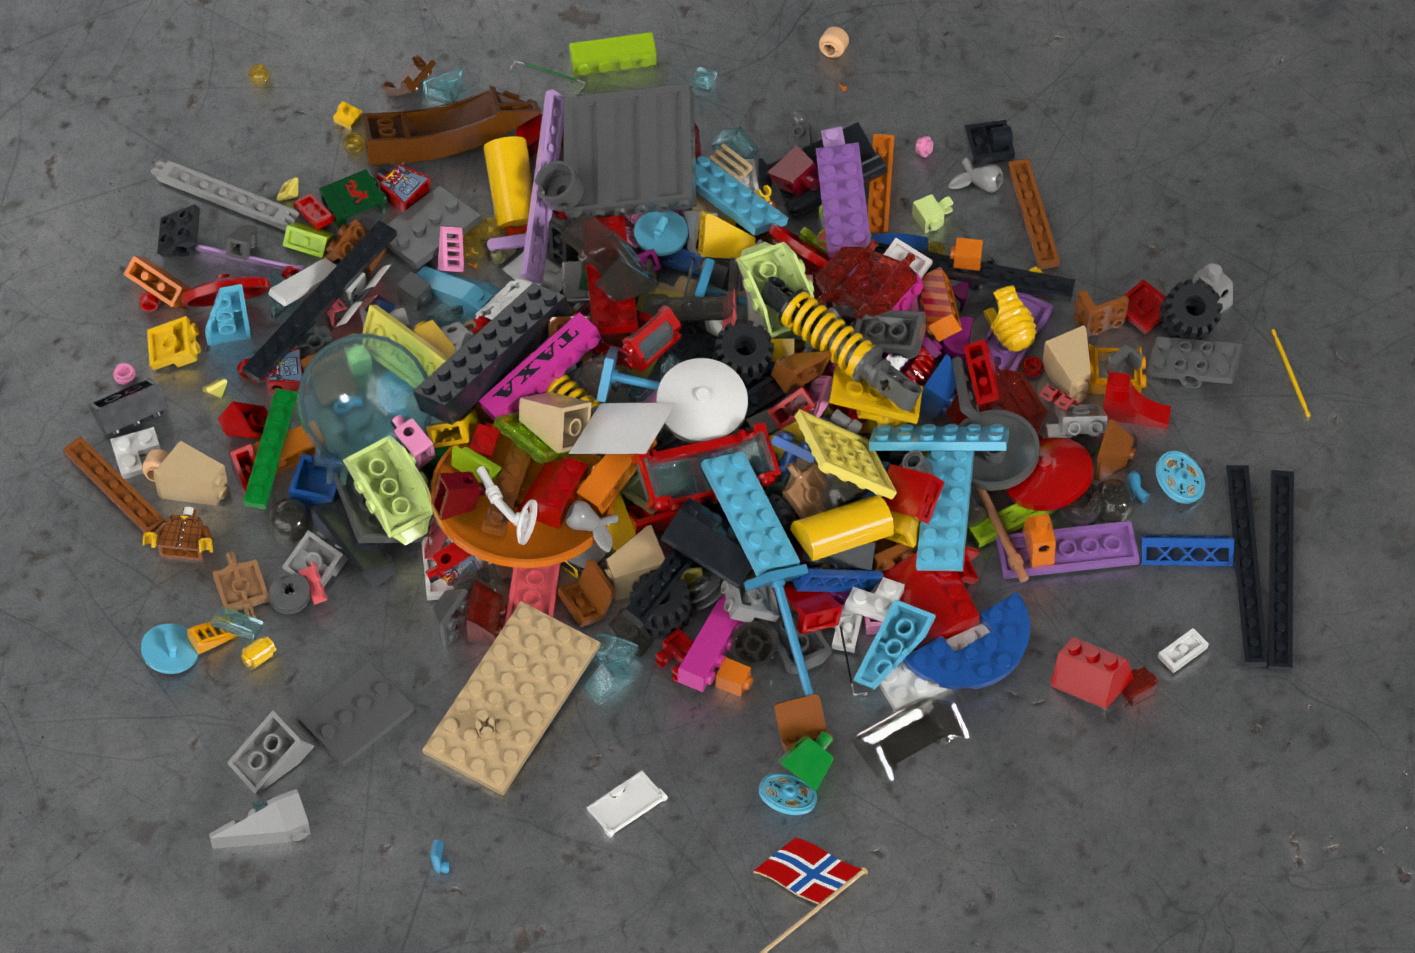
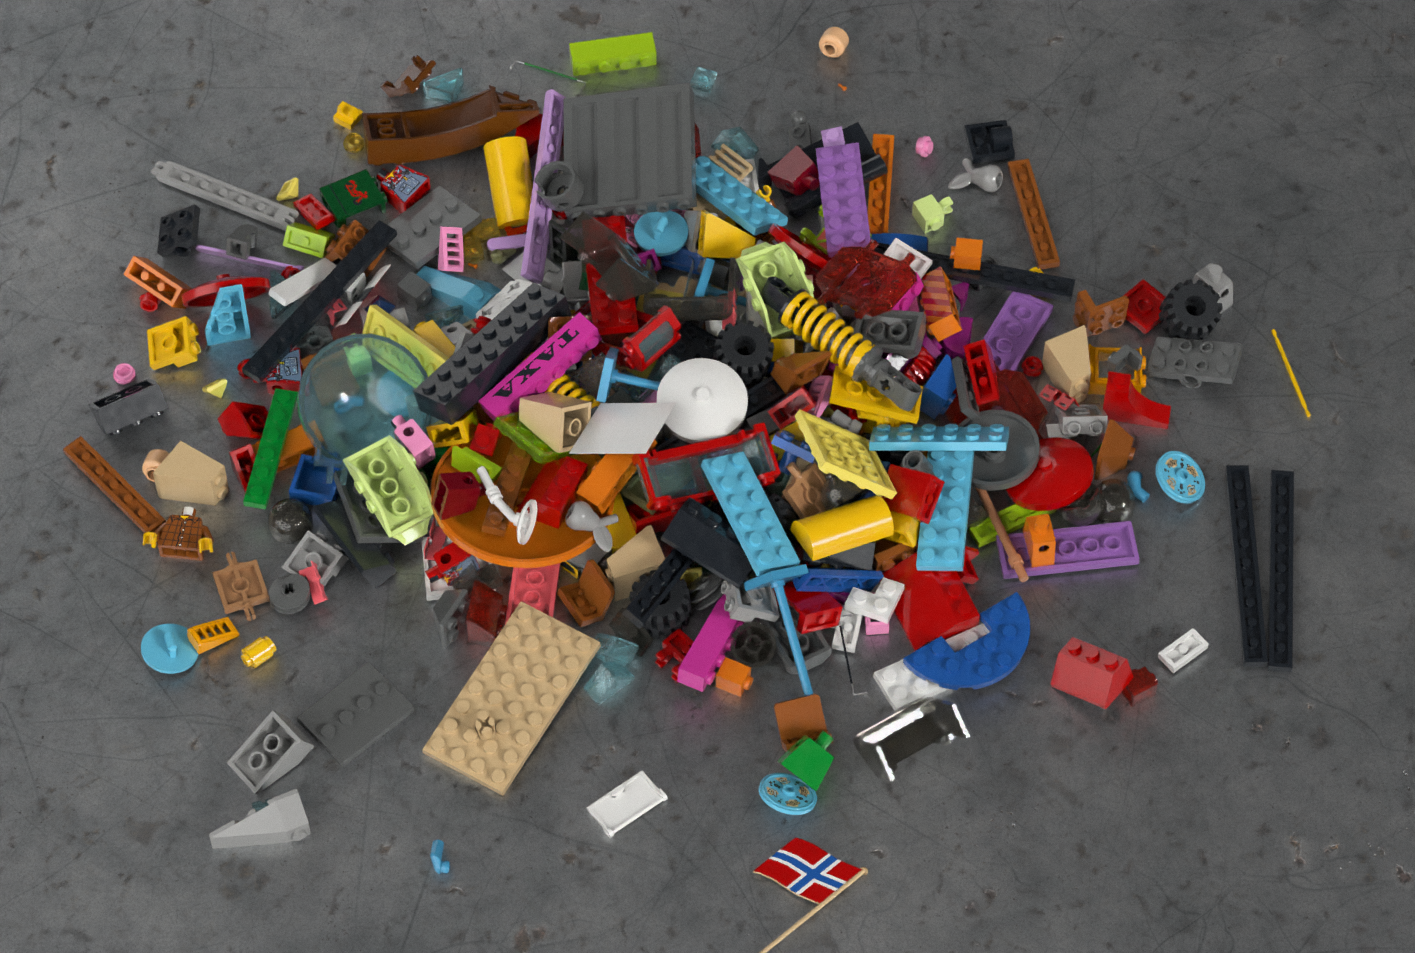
(130, 447): white plate -> none
(237, 623): clear light blue plate -> none
(257, 70): clear yellow plate -> none
(897, 637): medium azure wedge -> none
(936, 247): clear yellow plate -> none
(1013, 323): yellow hair -> none
(1187, 540): blue fence -> none

